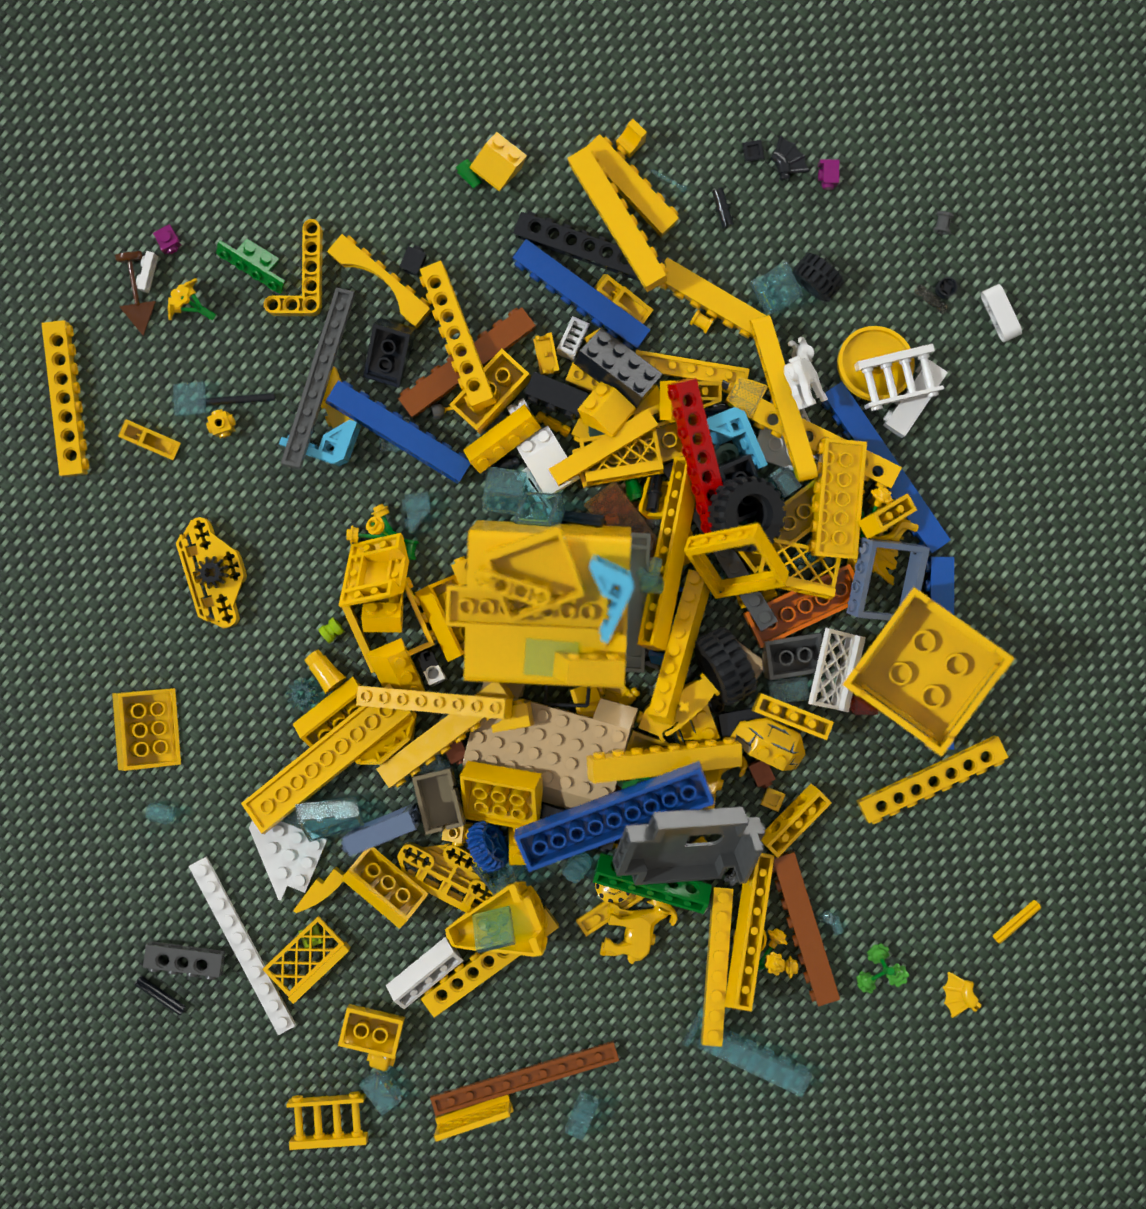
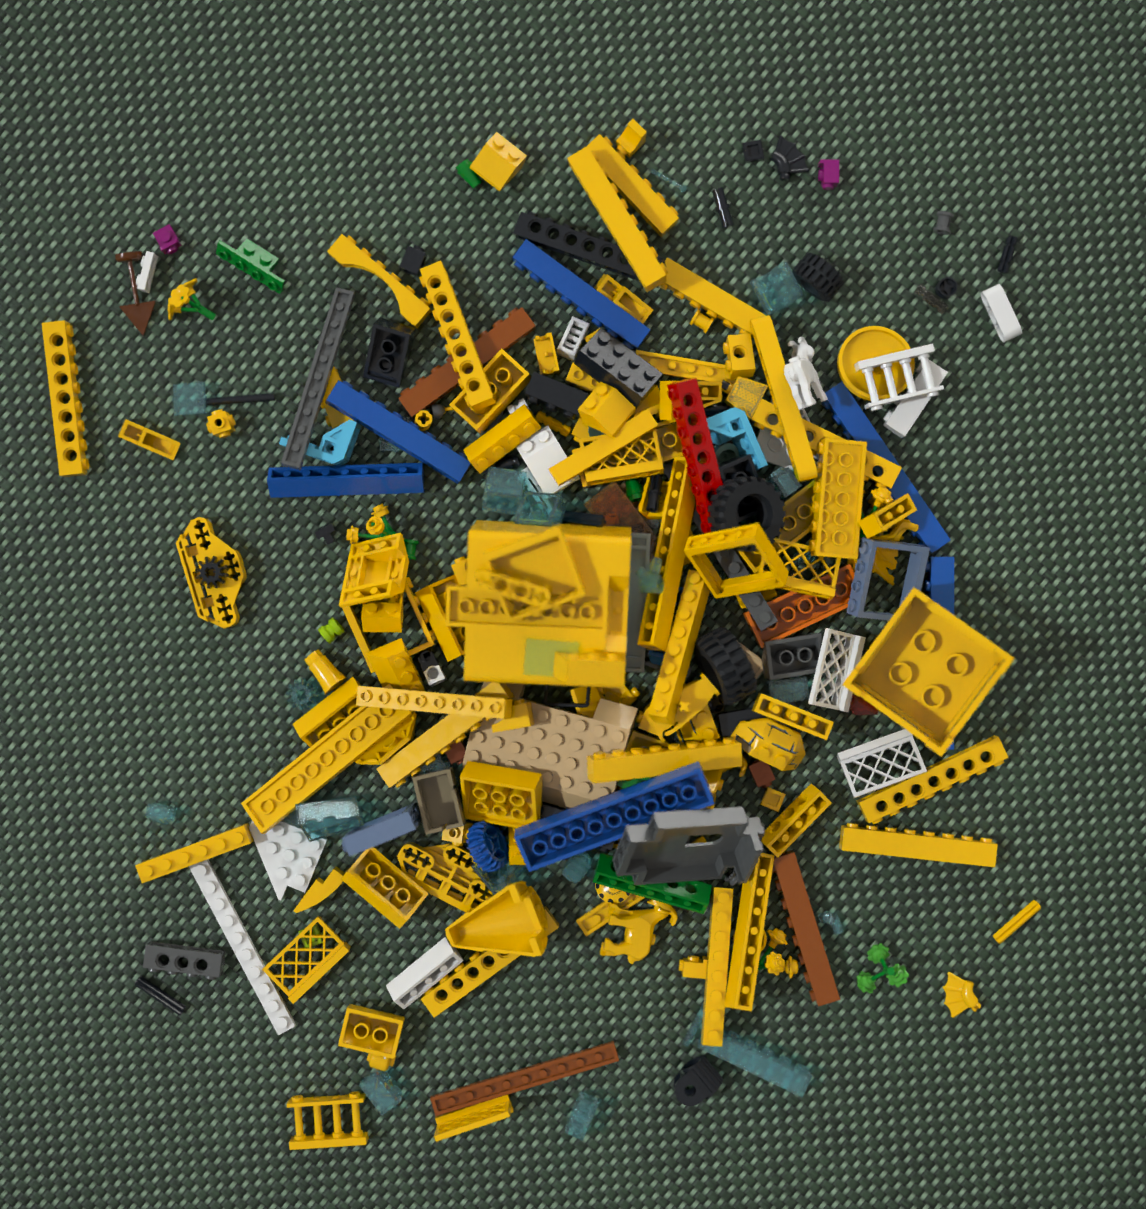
(146, 729): yellow slope -> none
(194, 853): none -> yellow arch
(307, 277): yellow beam -> none
(326, 532): none -> black tile
(346, 480): none -> blue brick
(417, 508): clear light blue slope -> none
(428, 418): none -> yellow bush
(493, 929): clear light blue plate -> none
(608, 576): medium azure bracket -> none
(693, 967): none -> yellow brick
(702, 1076): none -> black piece
(741, 345): none -> yellow brick
(871, 749): none -> white fence
(918, 846): none -> yellow brick
(1007, 254): none -> black axle

